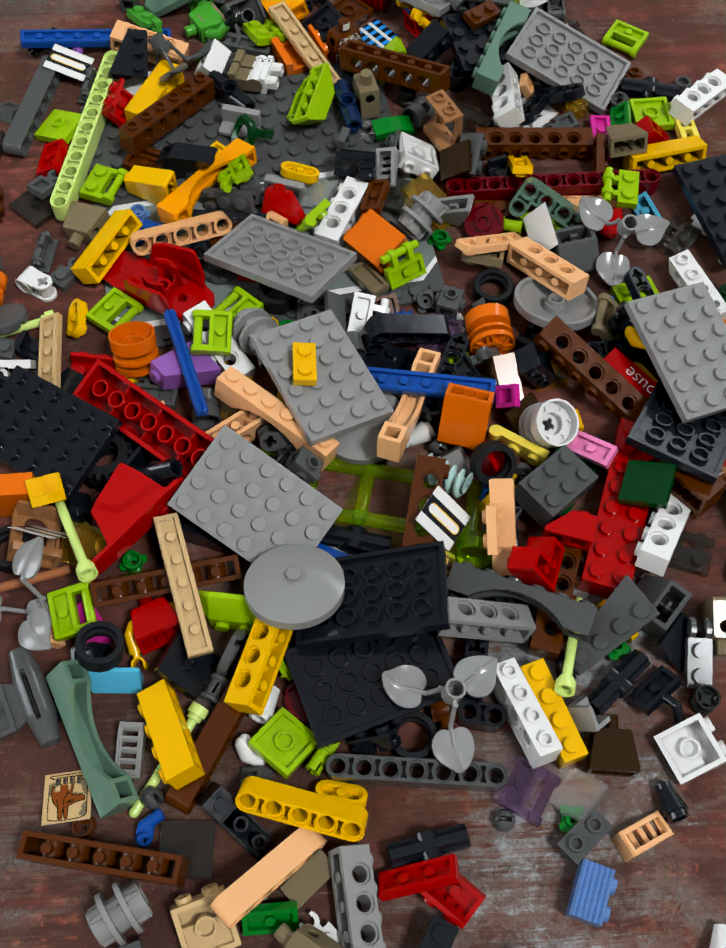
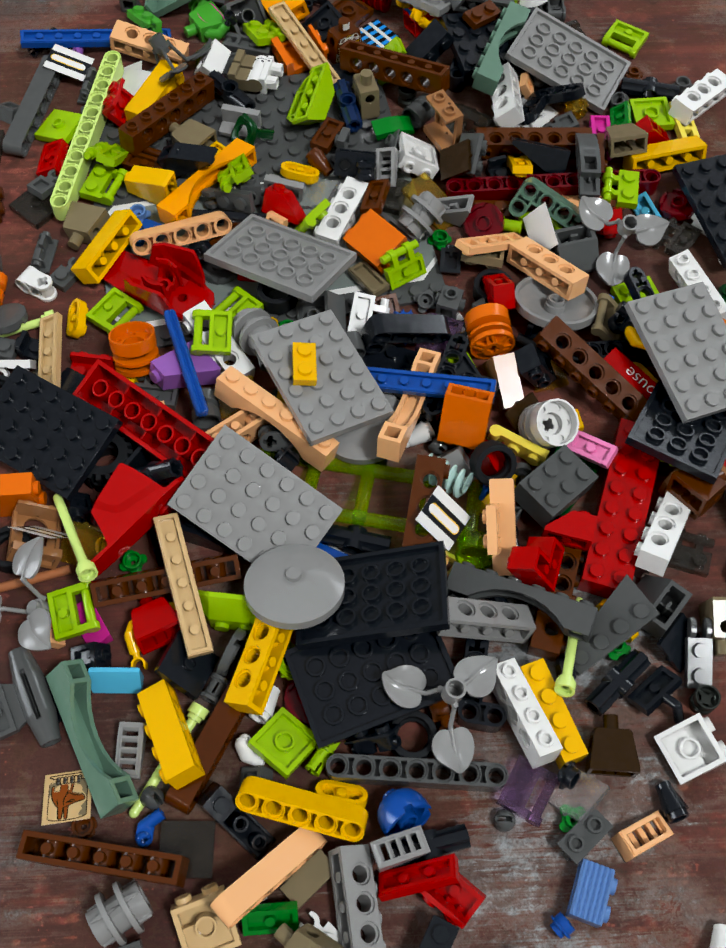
(45, 489): yellow panel -> none
(94, 629): black tyre -> none
(107, 154): none -> lime plate
(132, 57): black wing -> none
(192, 133): none -> dark tan torso
(304, 465): dark grey brick -> none
(317, 159): none -> reddish brown cone
(326, 134): none -> reddish brown plate
(402, 810): none -> blue cylinder
(403, 858): none -> light grey slope
(450, 260): none -> black bracket
(484, 354): dark grey plate -> none
(500, 290): none -> red slope
(507, 396): dark pink plate -> none
(548, 157): none -> black slope
(562, 926): none -> blue plate
(568, 776): none -> black plate
(584, 716): light grey panel -> none
(588, 164): none -> dark grey slope
(647, 484): dark green tile -> none
(675, 205): none -> dark red tile

